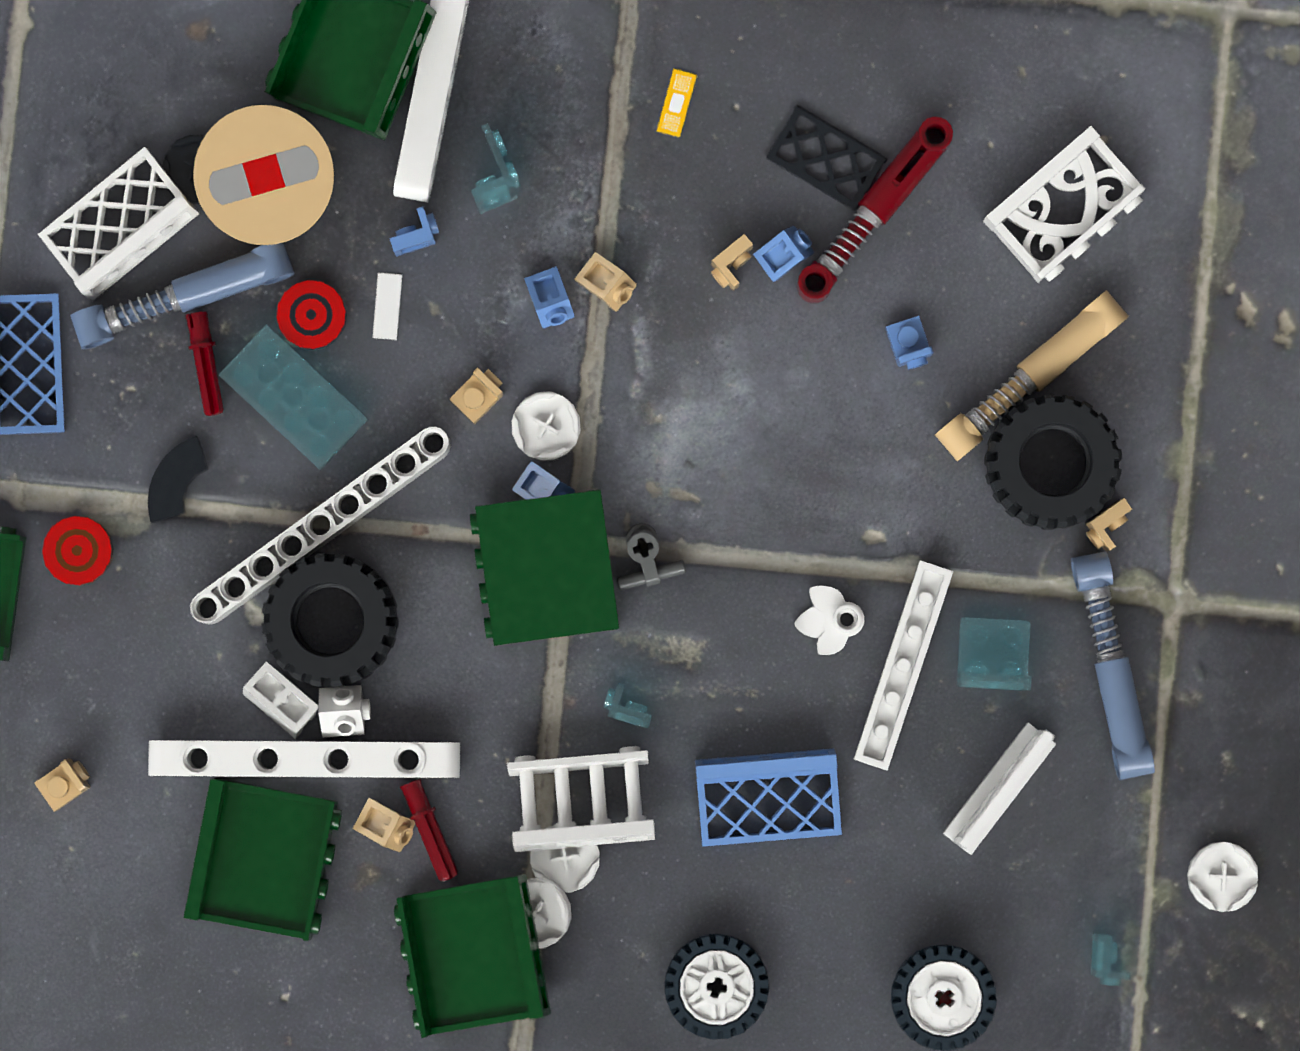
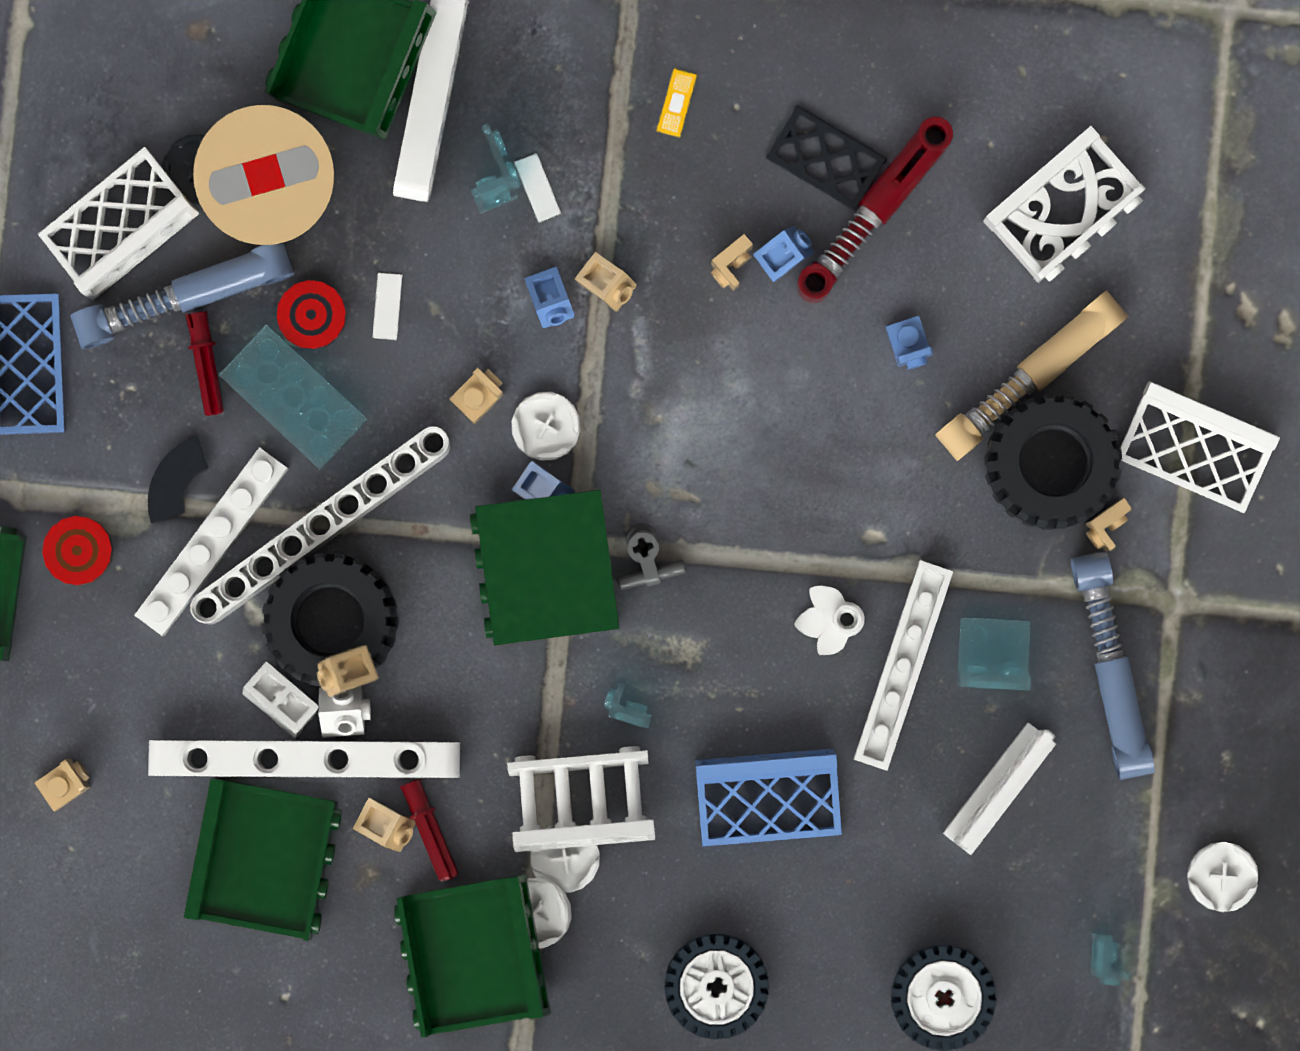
(211, 542): none -> white plate
(346, 671): none -> tan bracket
(410, 239): medium blue bracket -> none
(537, 187): none -> white sticker
(1207, 418): none -> white fence

